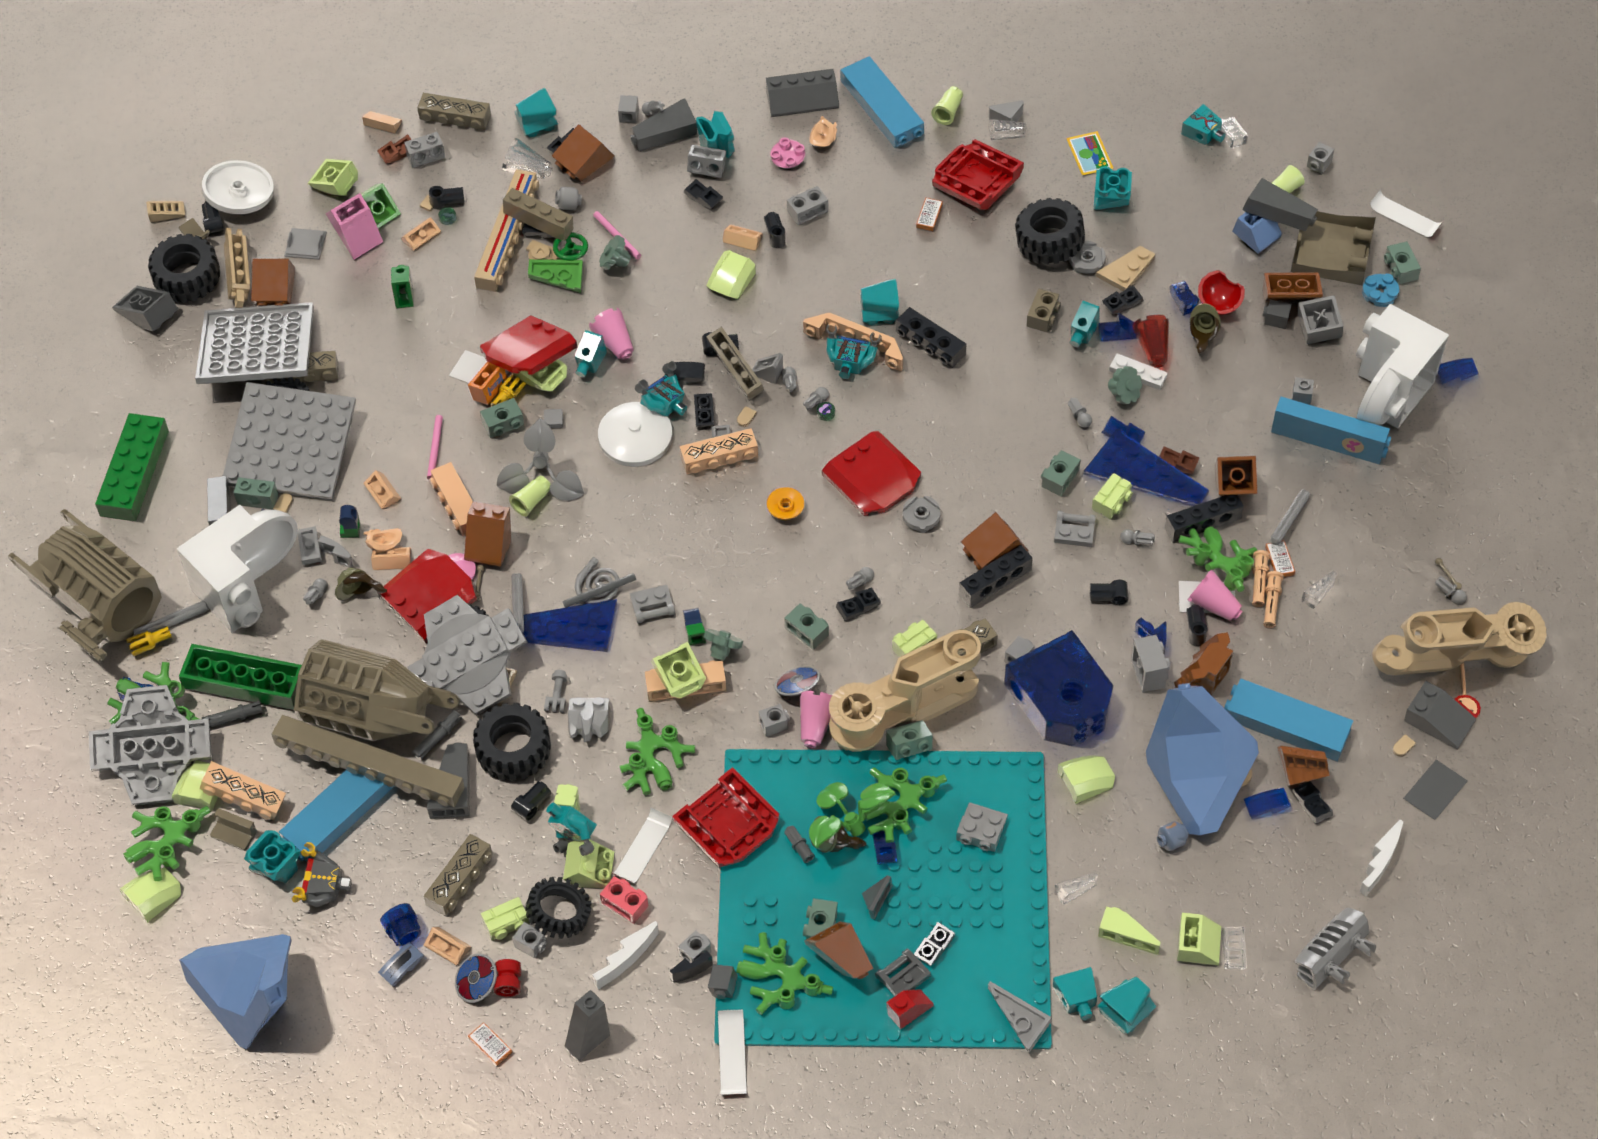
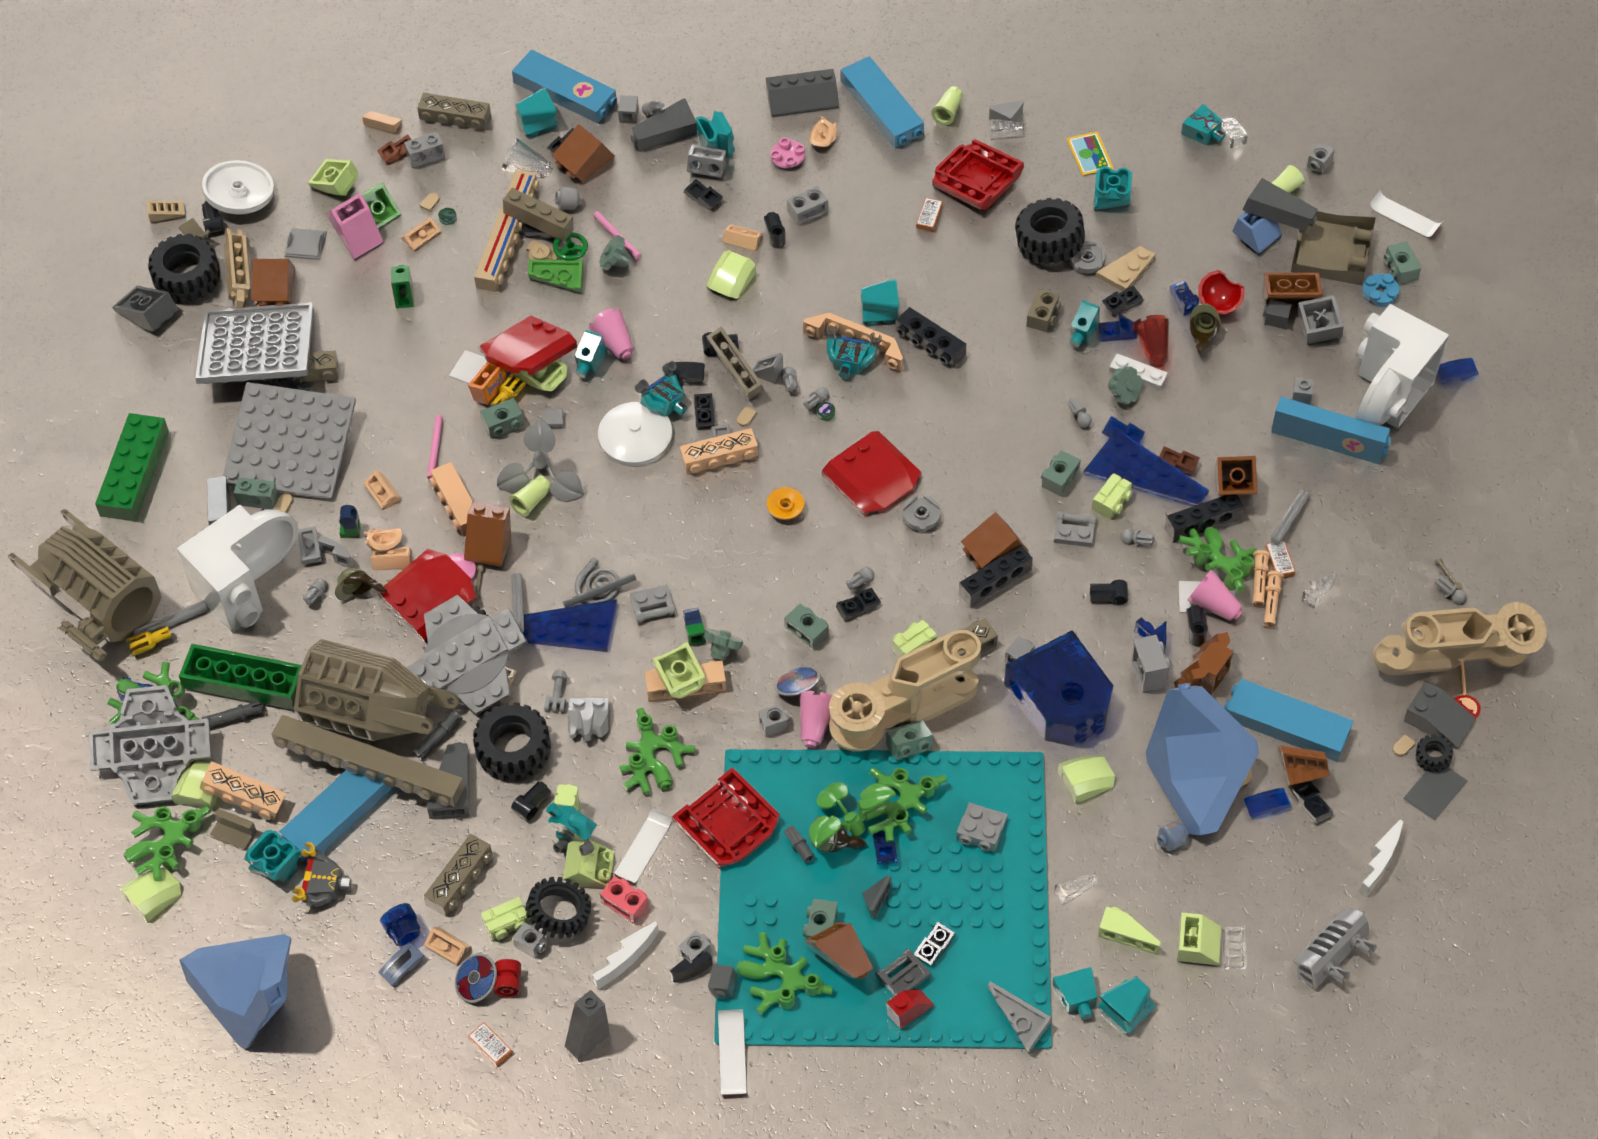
(439, 196): black piece -> none
(565, 86): none -> dark azure brick
(1431, 762): none -> black tyre

